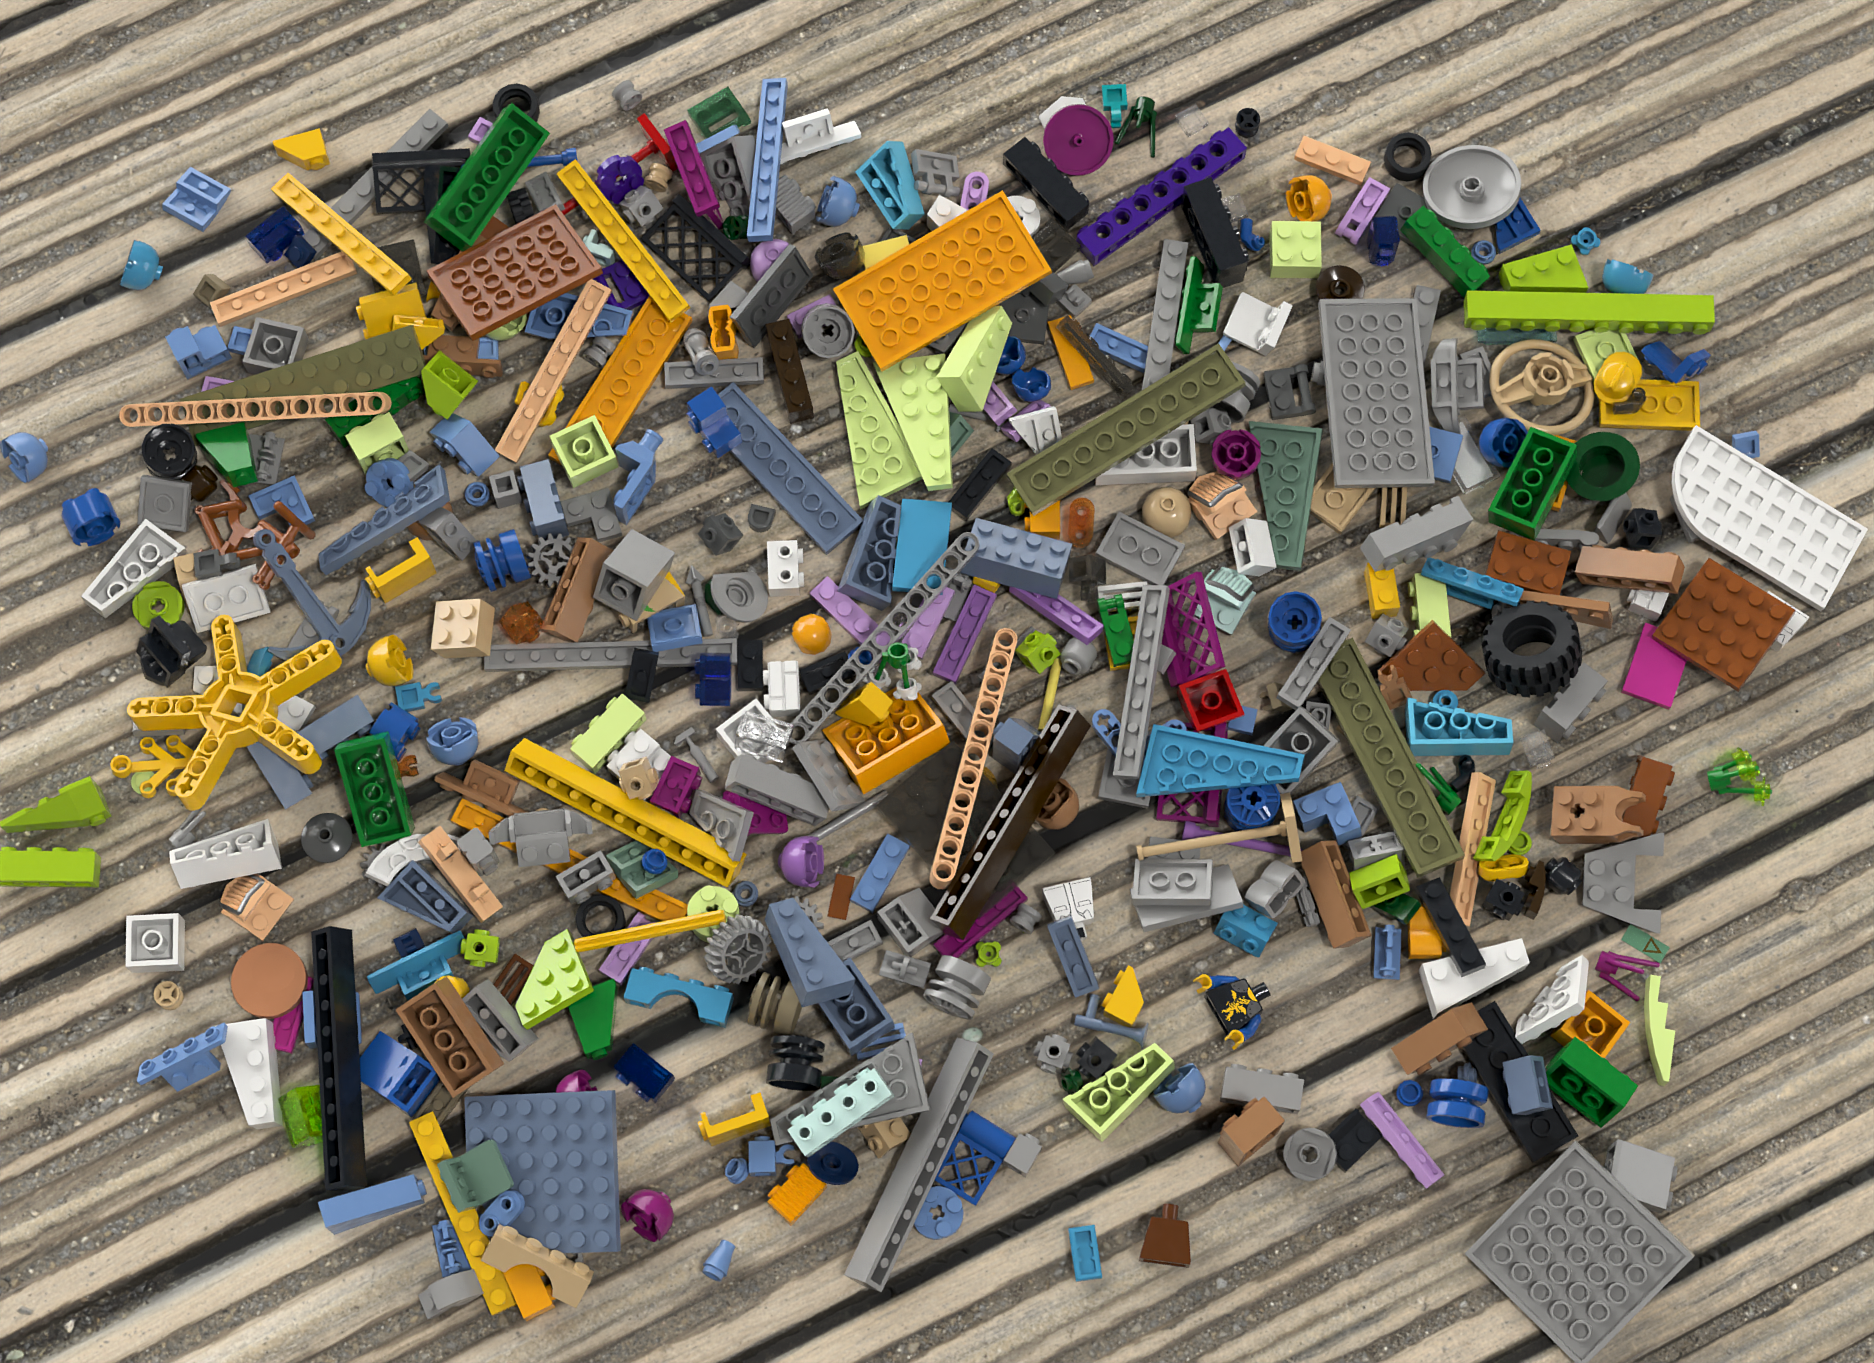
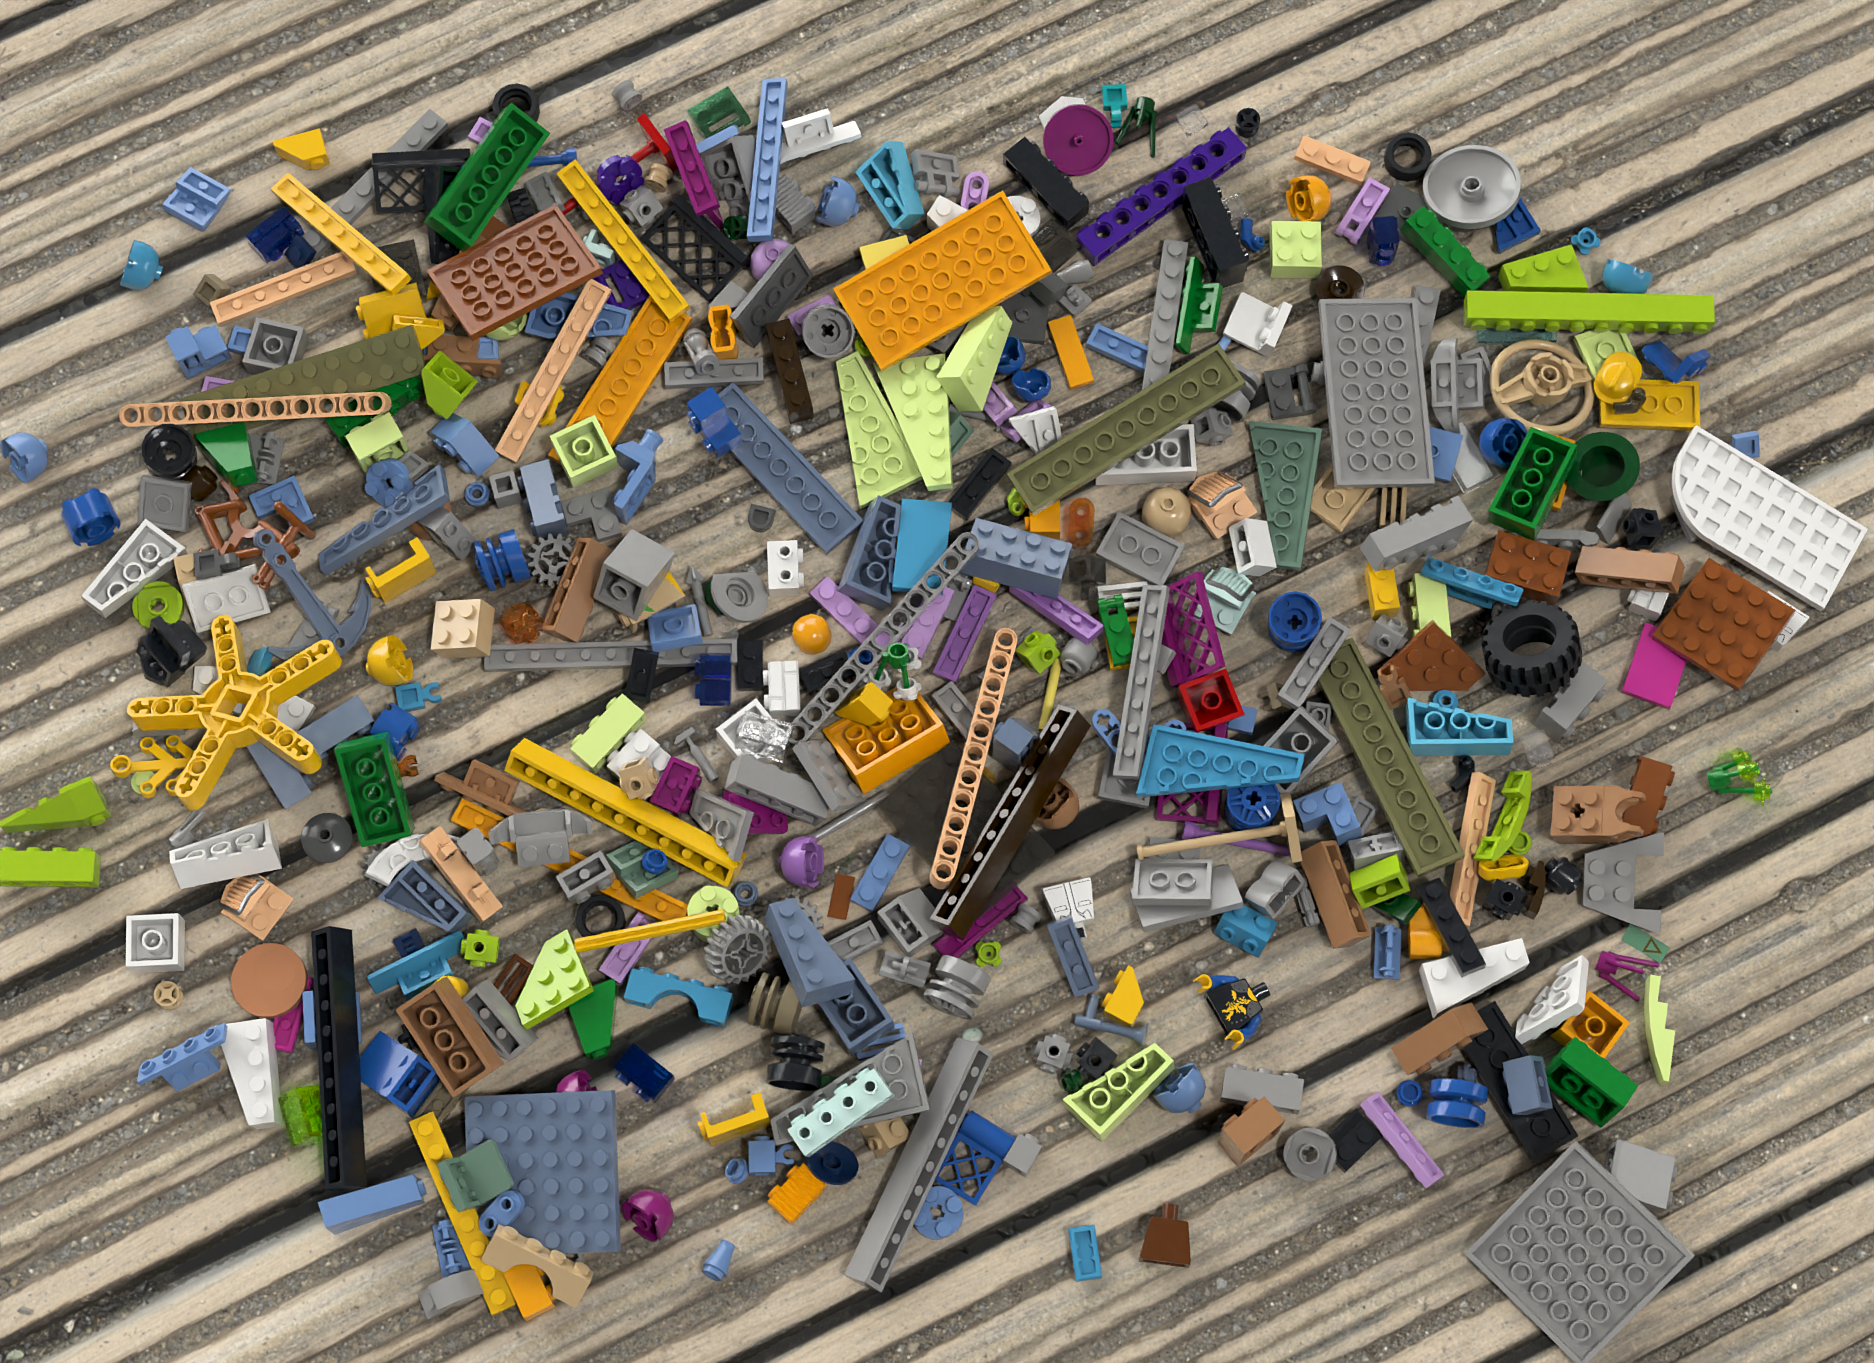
(453, 741): medium blue cylinder -> none
(720, 533): dark grey brick -> none
(841, 256): clear smoke cylinder -> none
(1102, 364): clear smoke plate -> none
(1236, 454): magenta cylinder -> none
(1448, 798): green plant -> none
(1485, 246): medium blue plate -> none
(1582, 610): medium nougat wing -> none

